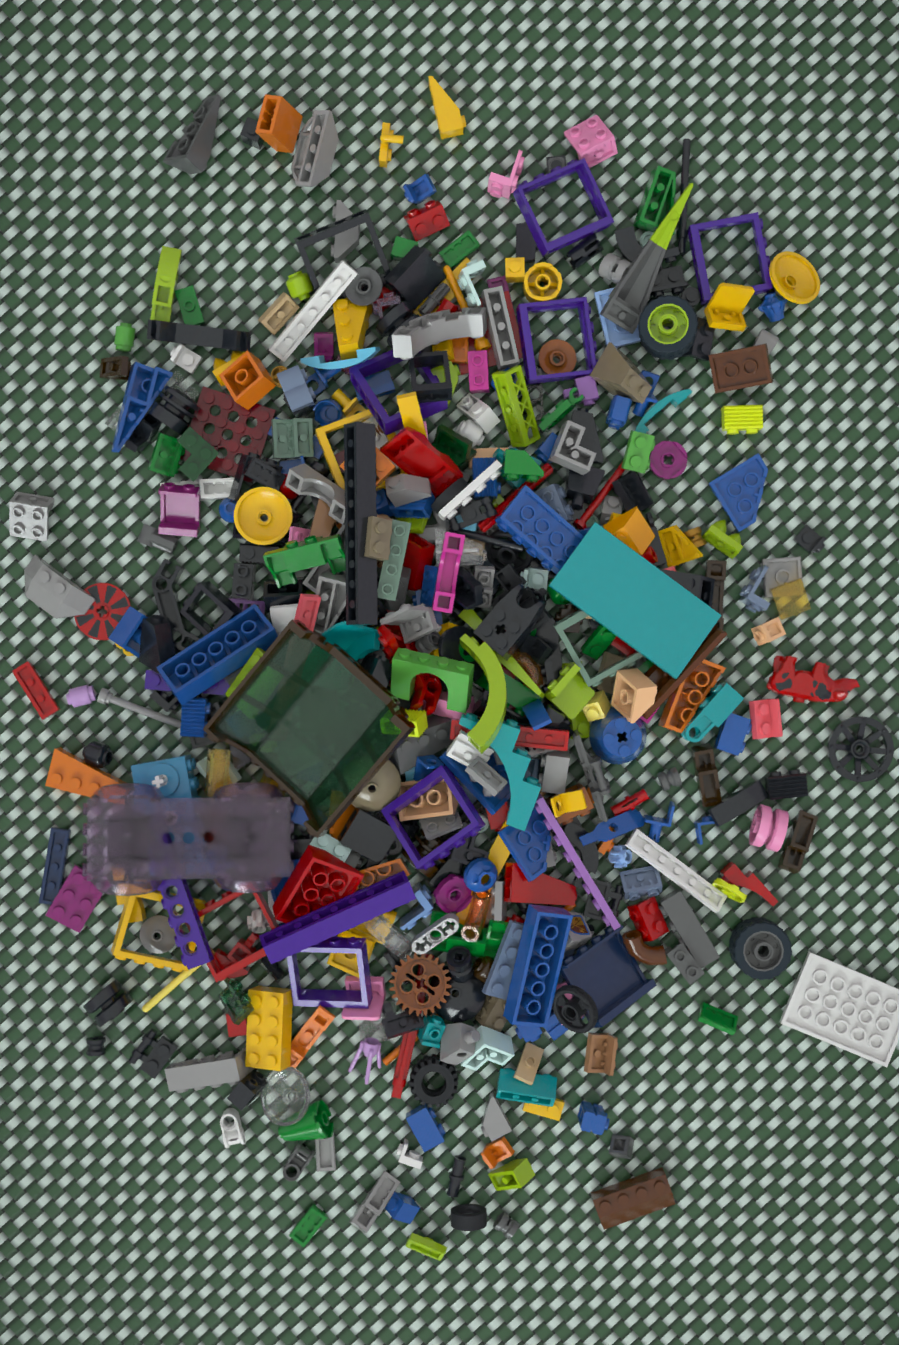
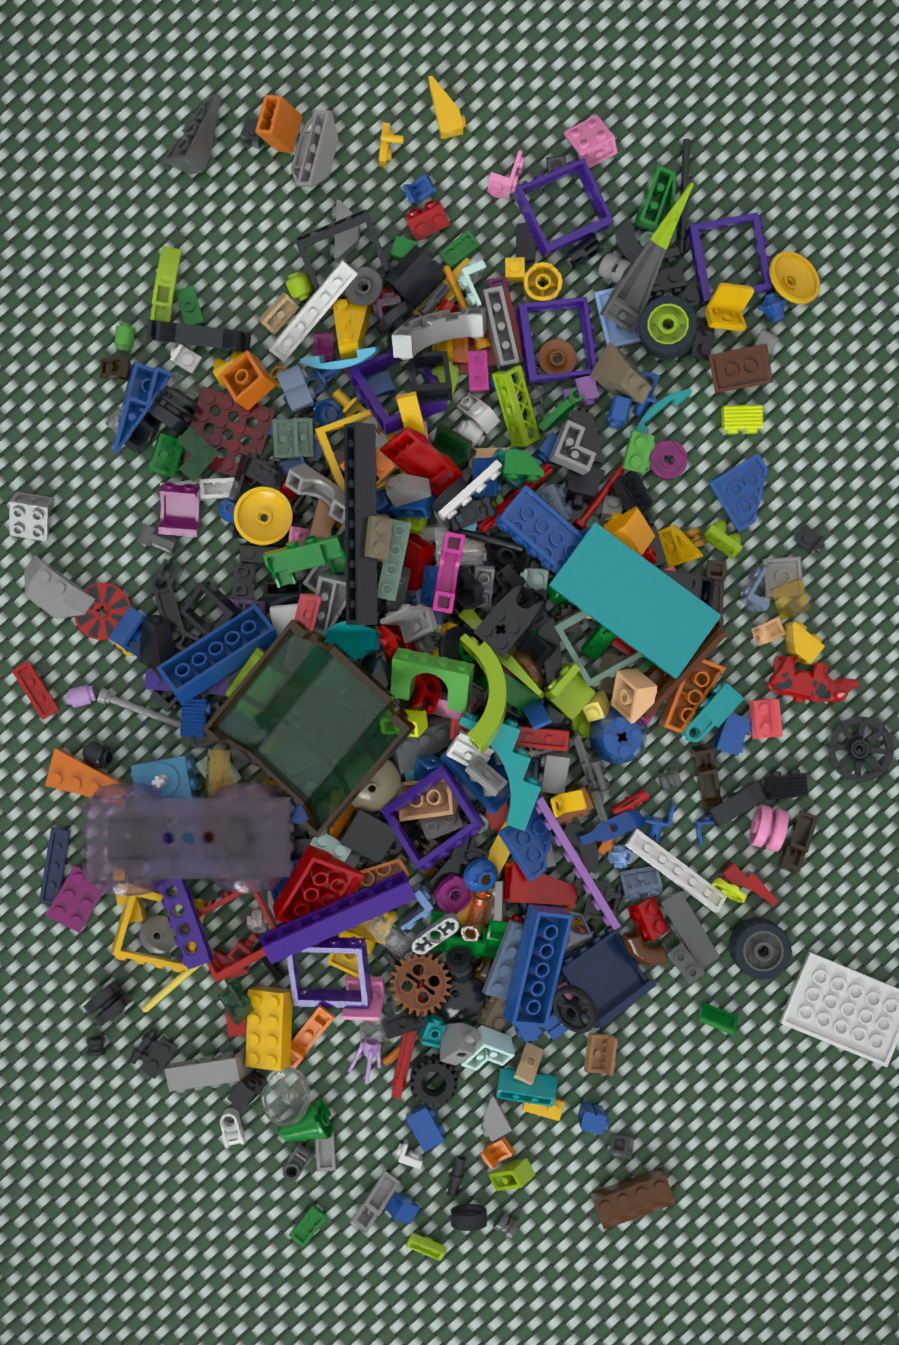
(801, 643): none -> yellow slope

